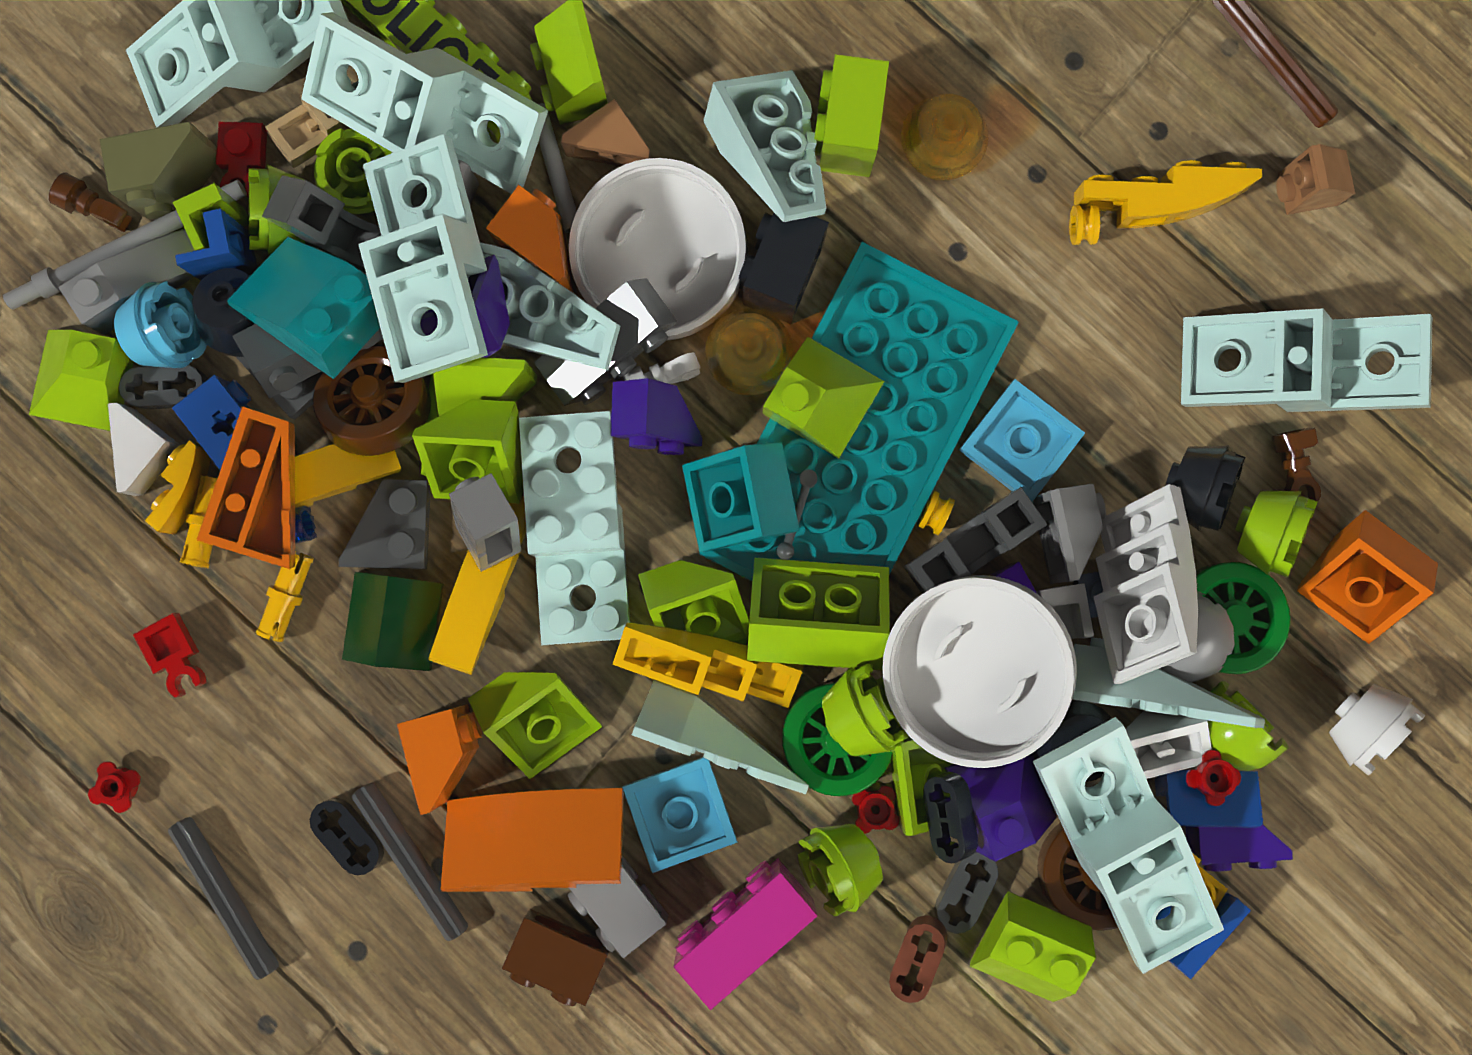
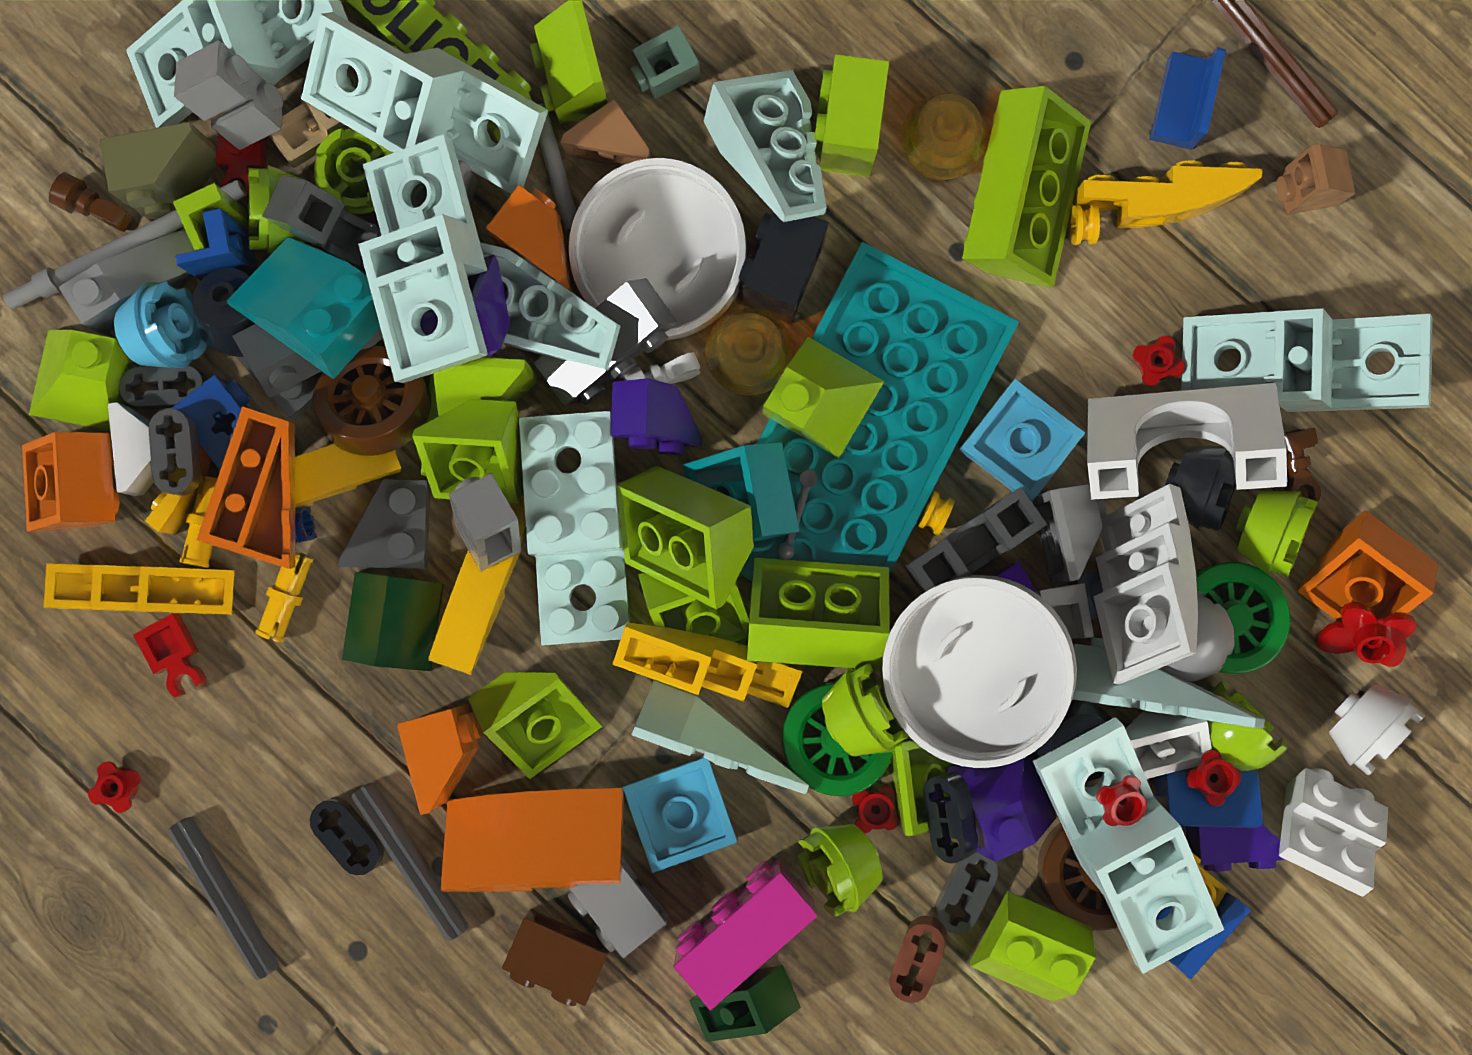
(69, 481): none -> orange slope
(139, 588): none -> yellow slope
(164, 453): none -> dark grey beam
(222, 81): none -> light grey piece
(667, 50): none -> sand green brick
(684, 533): none -> lime slope
(751, 1008): none -> dark green slope
(1027, 186): none -> lime slope
(1127, 811): none -> red plate
(1152, 372): none -> red plate
(1187, 98): none -> blue panel
(1237, 417): none -> white arch
(1332, 830): none -> white plate
(1371, 637): none -> red animal

